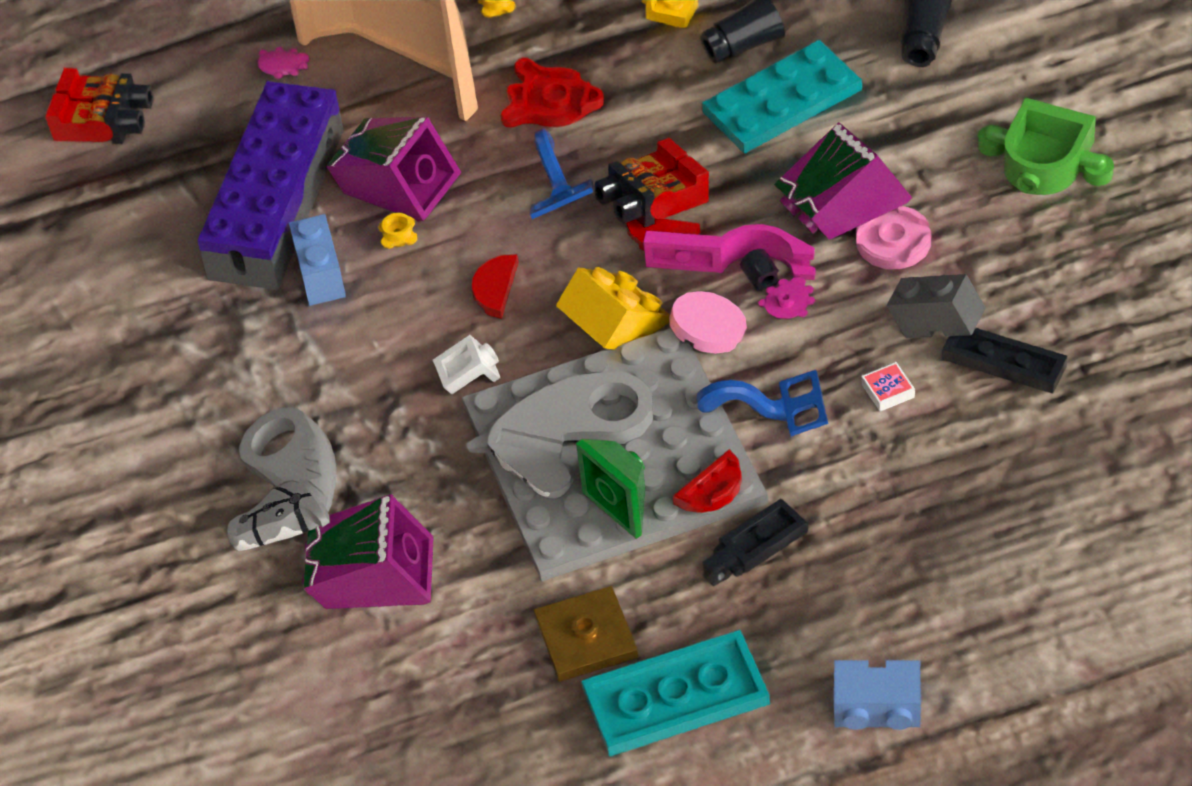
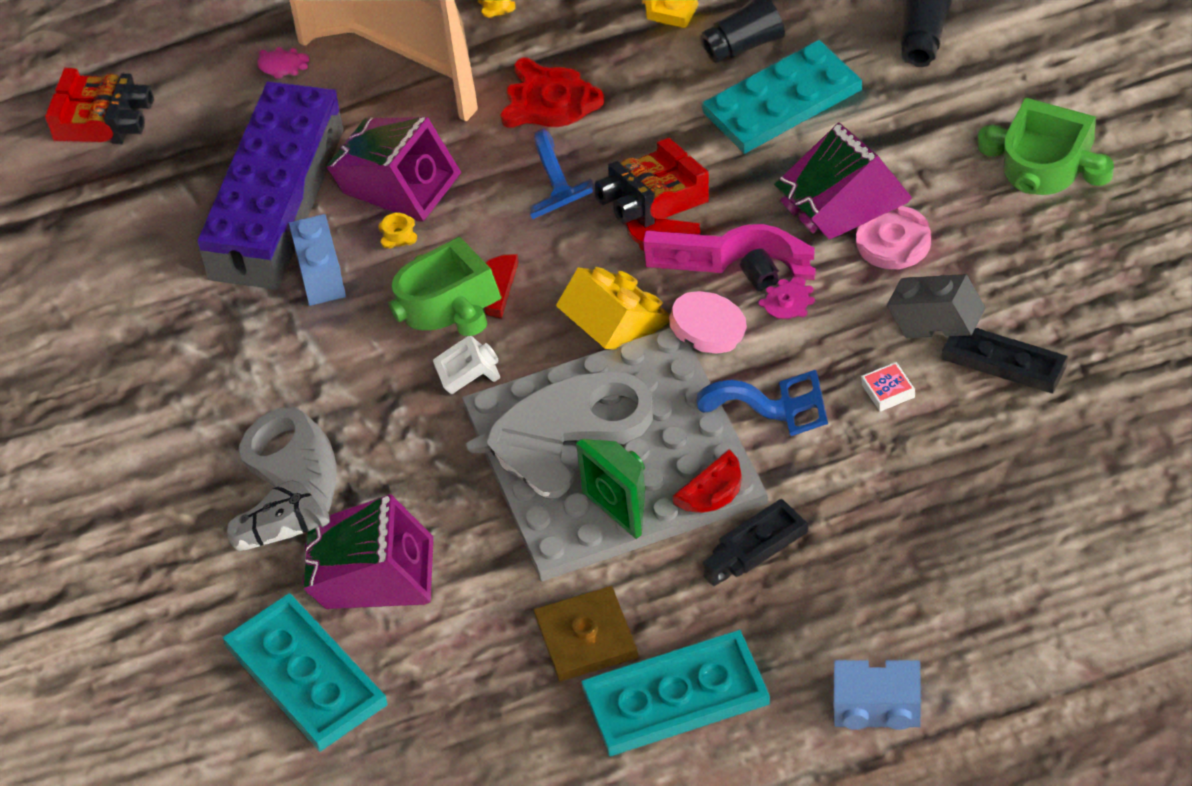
(305, 672): none -> teal plate
(444, 290): none -> bright green piece

